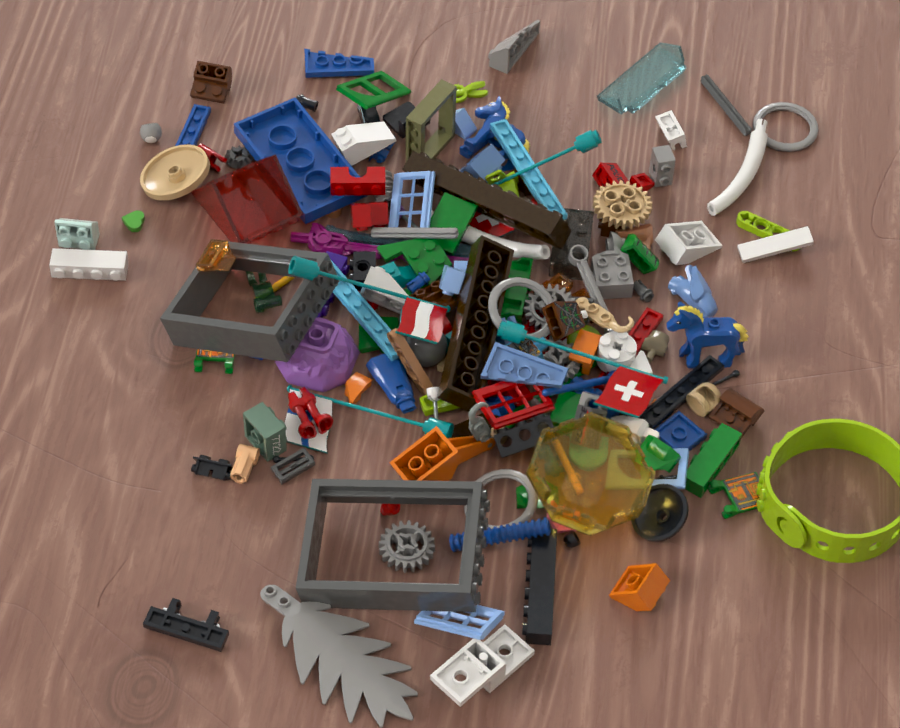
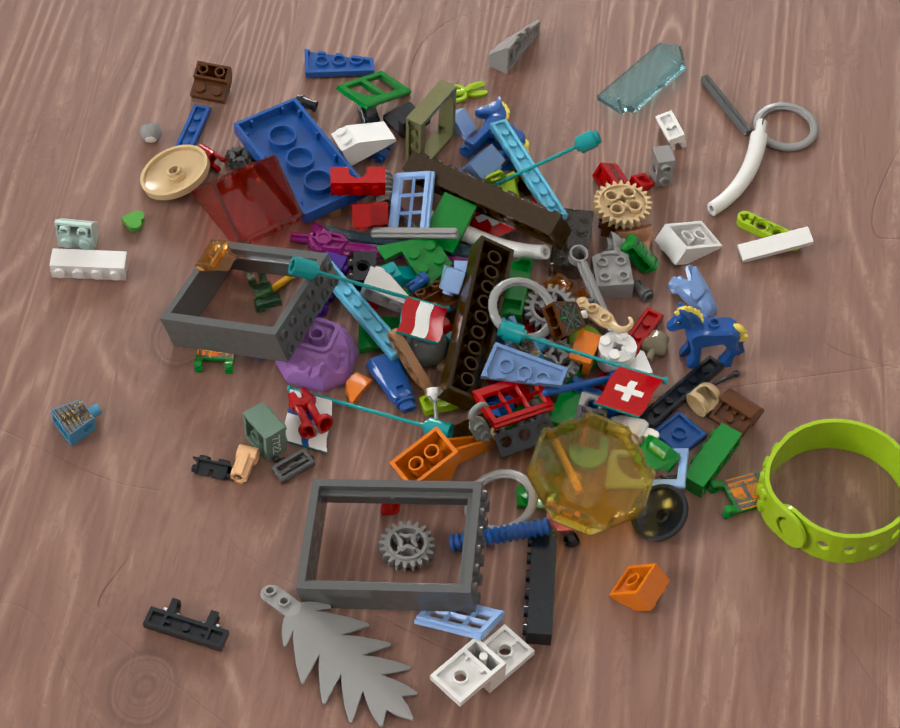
(75, 420): none -> torso

